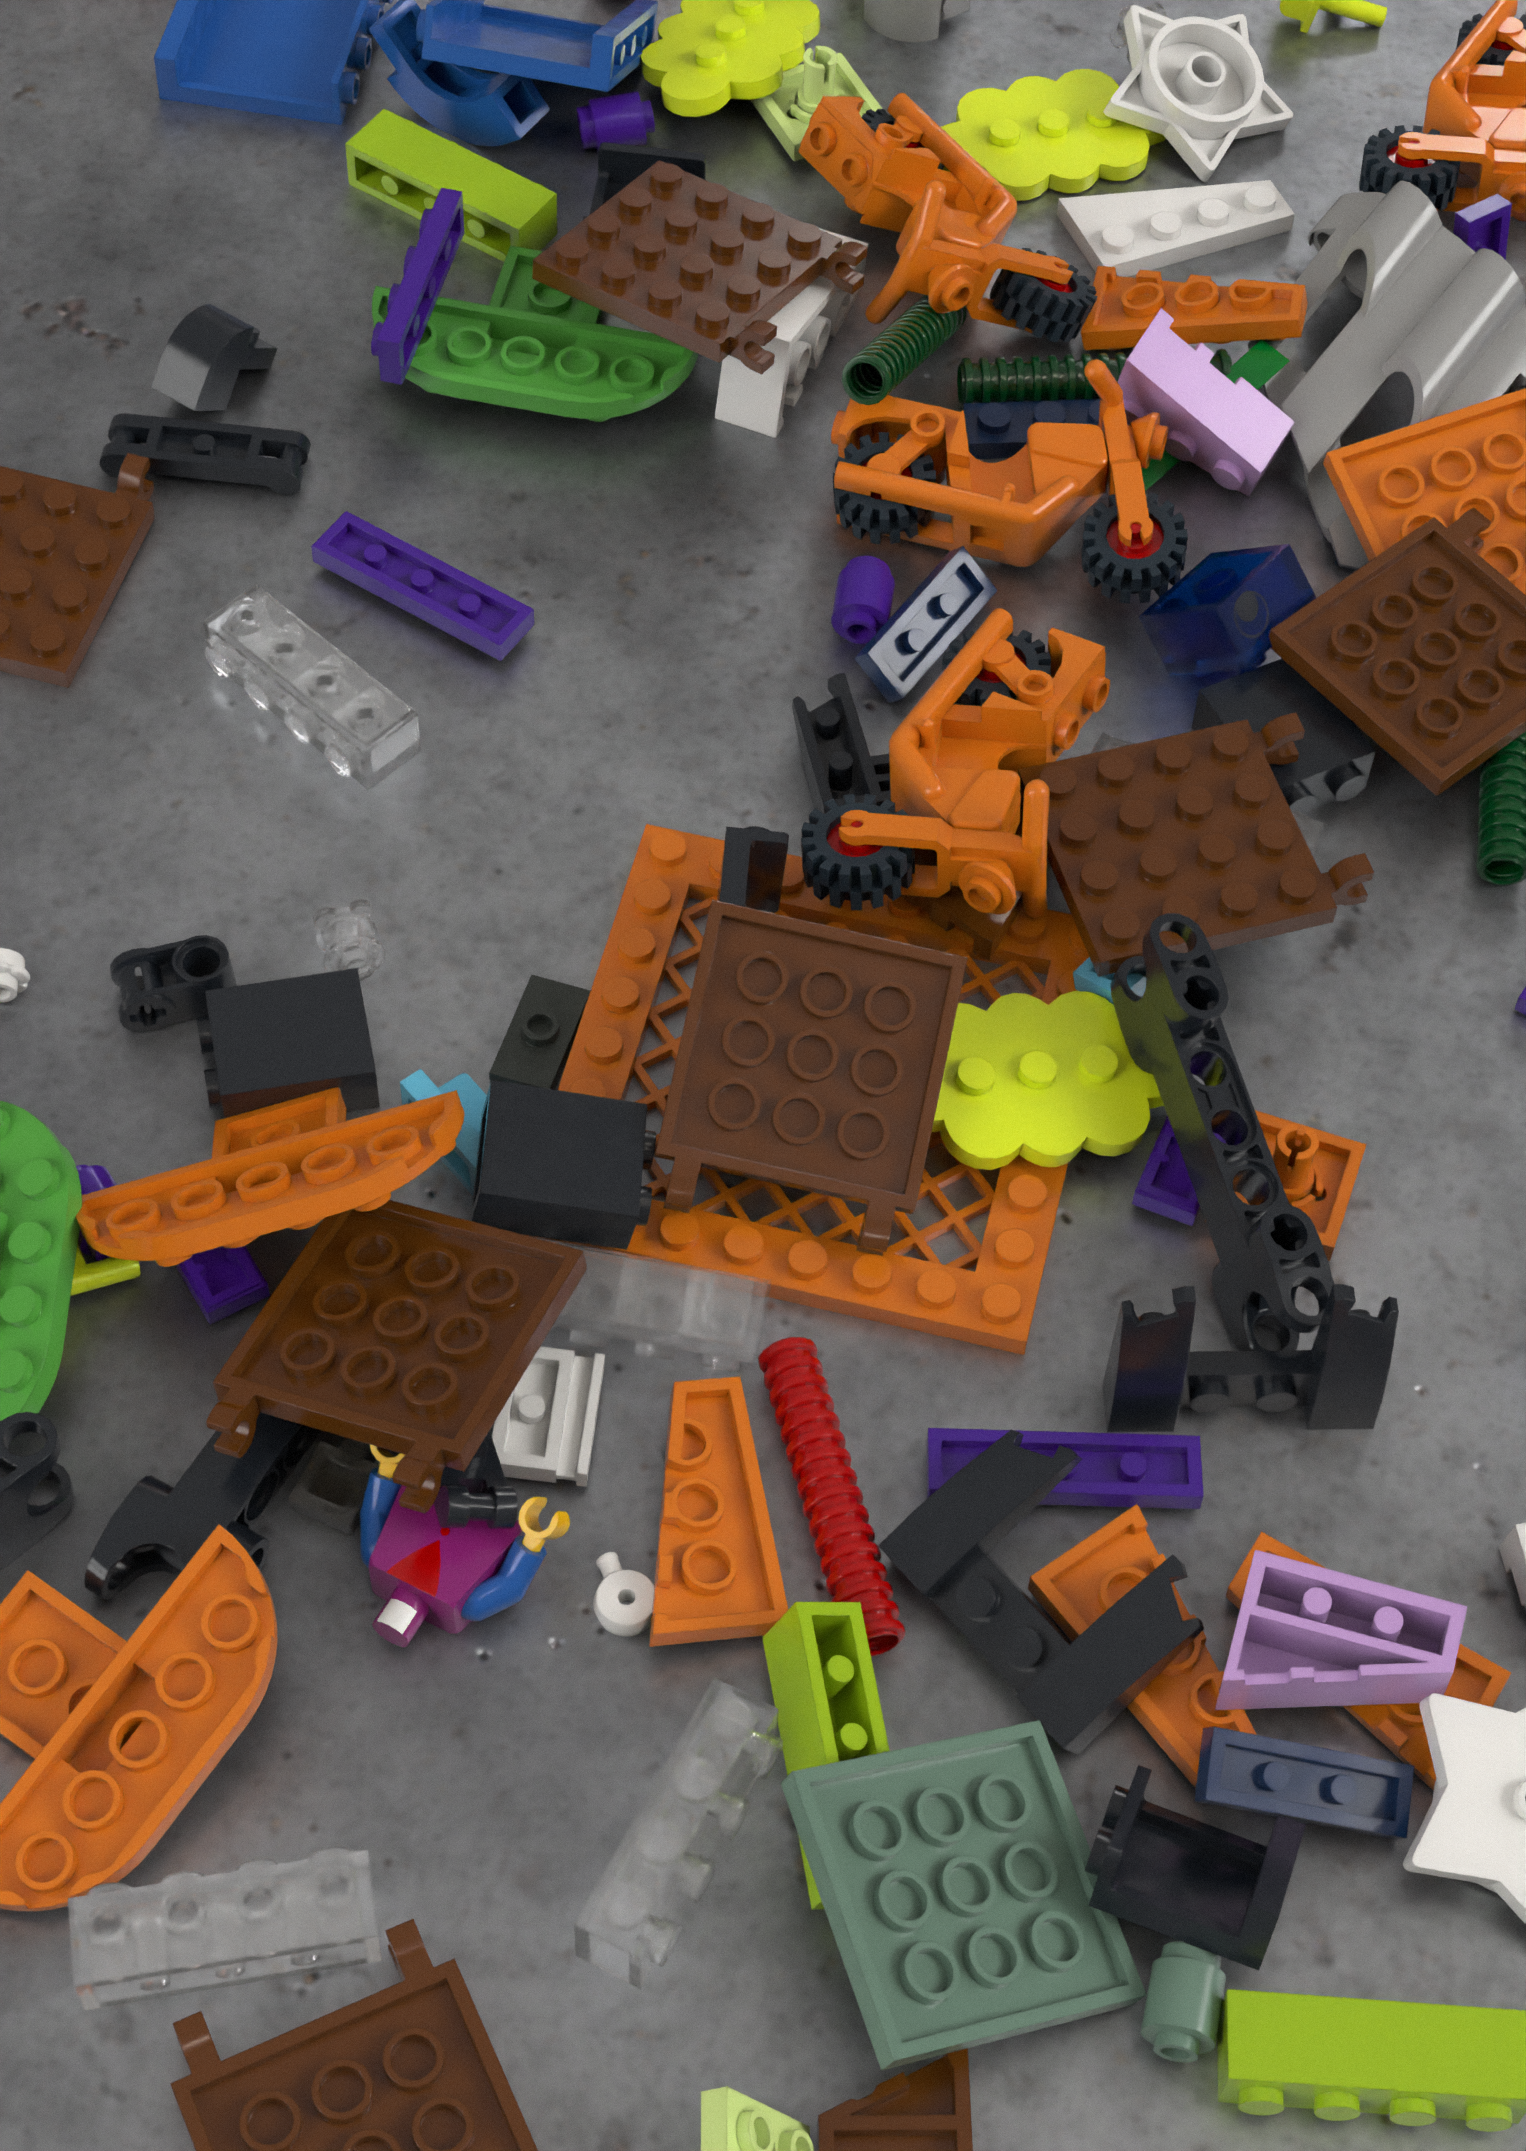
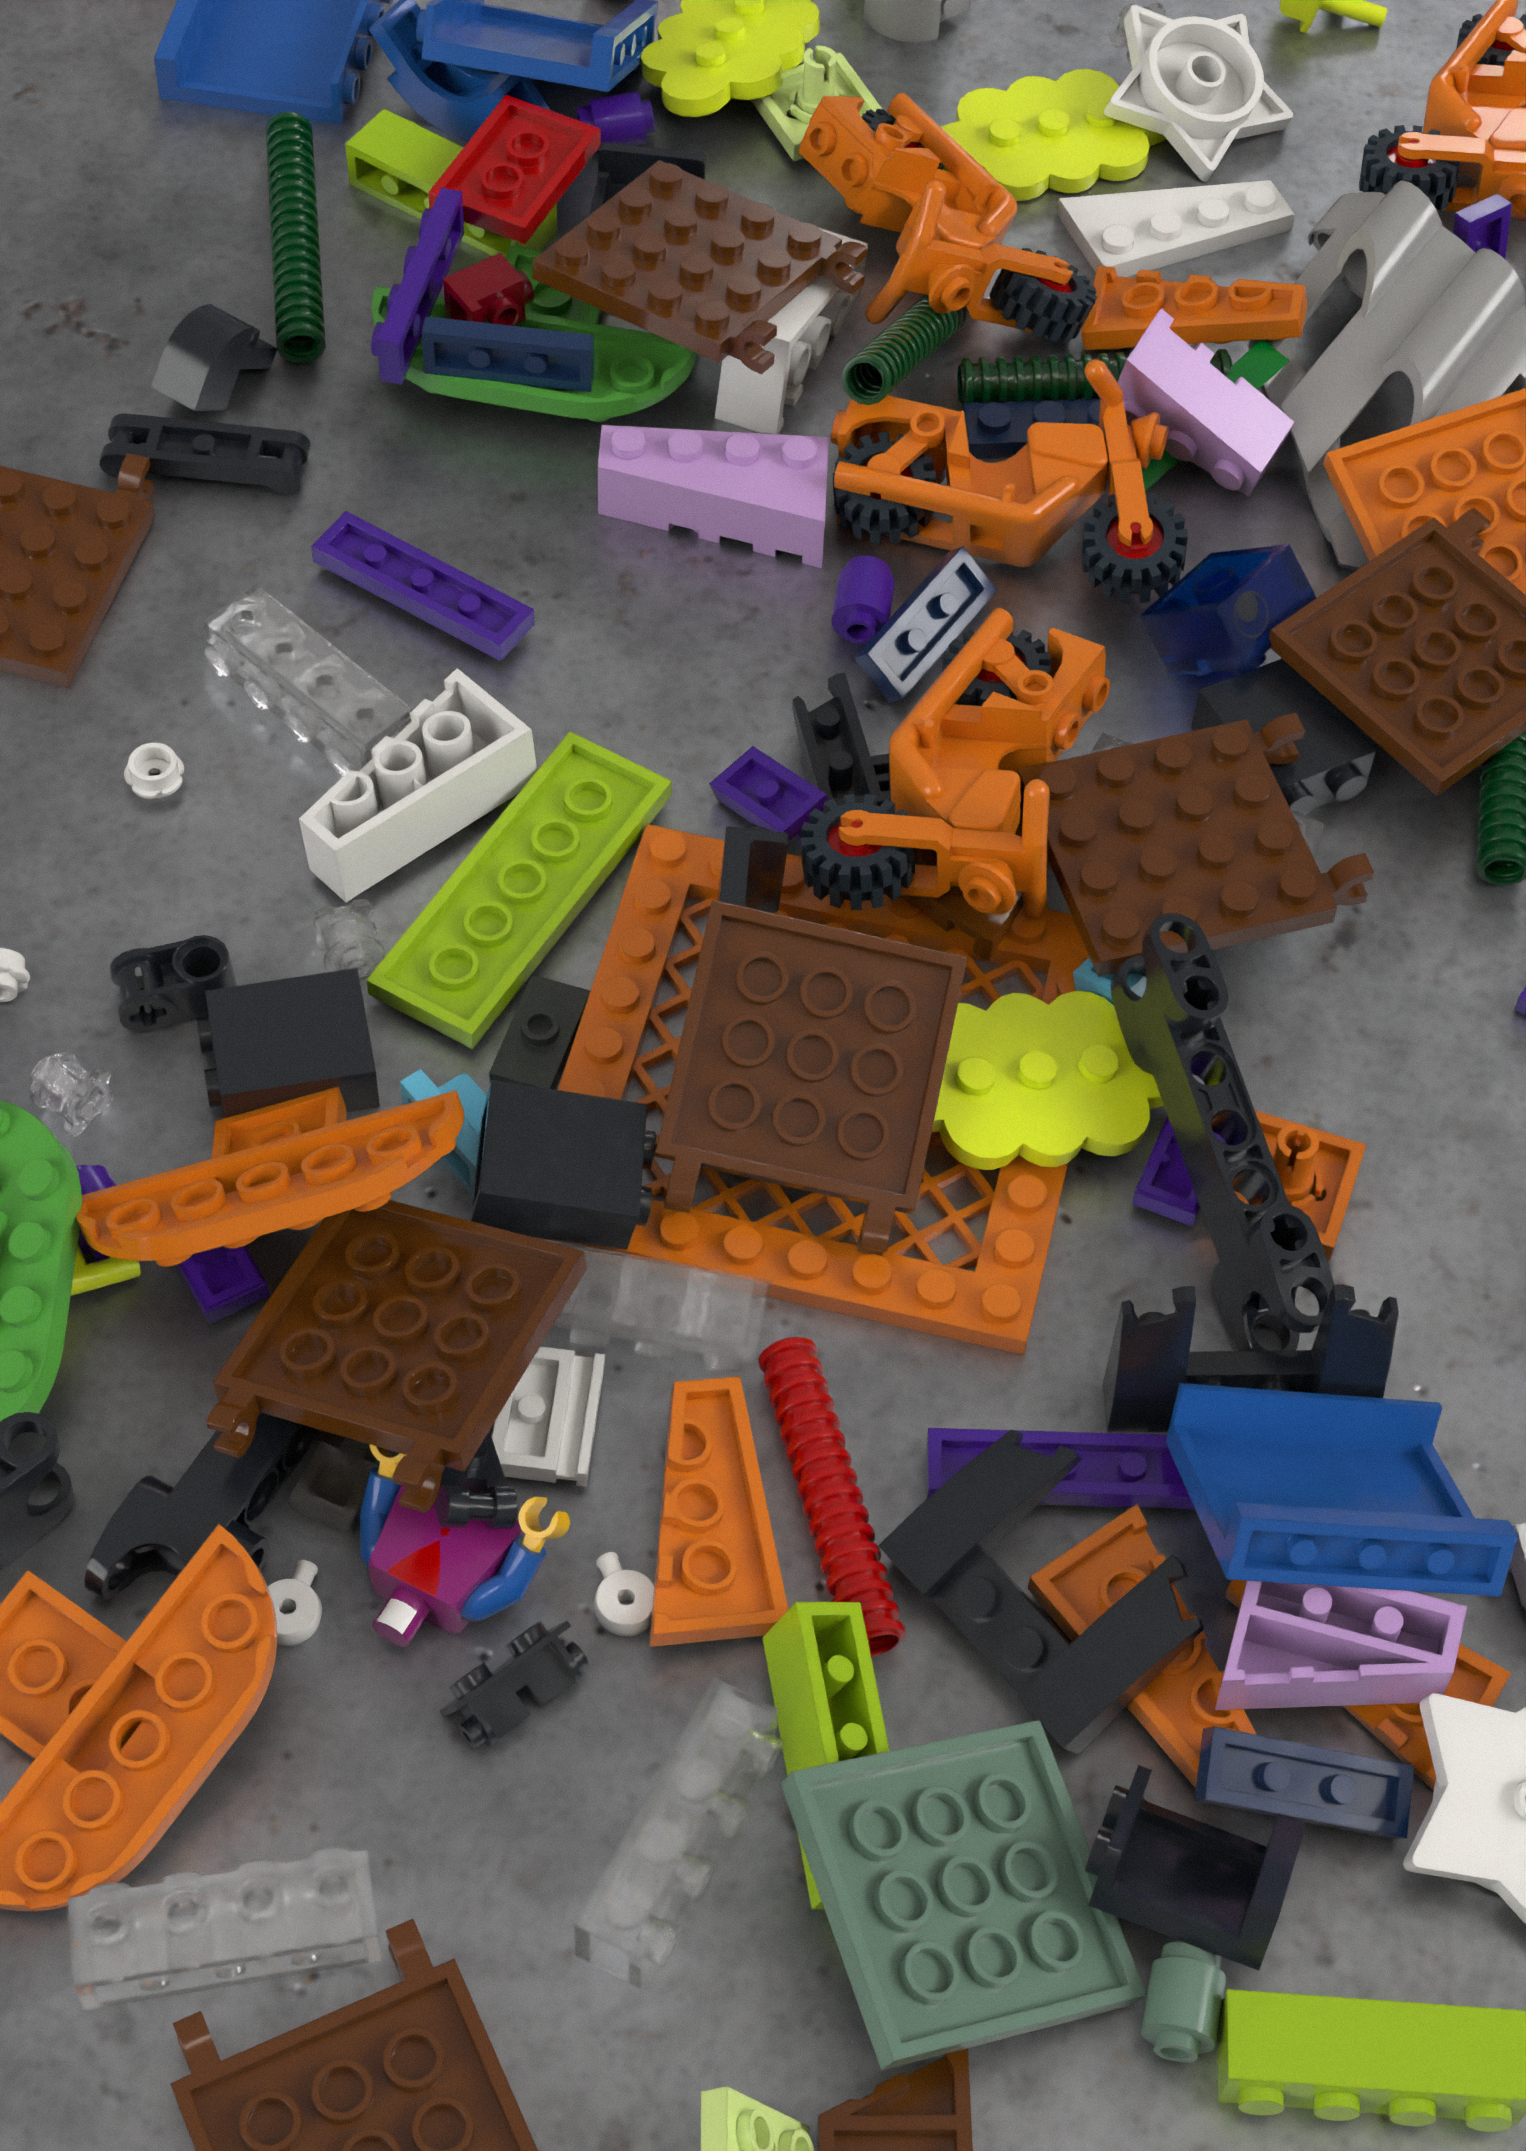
(70, 1090): none -> clear brick
(154, 760): none -> white plate
(295, 238): none -> dark green piece
(297, 1596): none -> white piece
(419, 788): none -> white wedge
(488, 293): none -> dark red brick
(490, 1697): none -> black hinge
(508, 354): none -> dark blue plate
(518, 167): none -> red plate
(519, 889): none -> lime plate
(719, 485): none -> lavender wedge
(768, 793): none -> dark purple plate
(1331, 1492): none -> blue panel

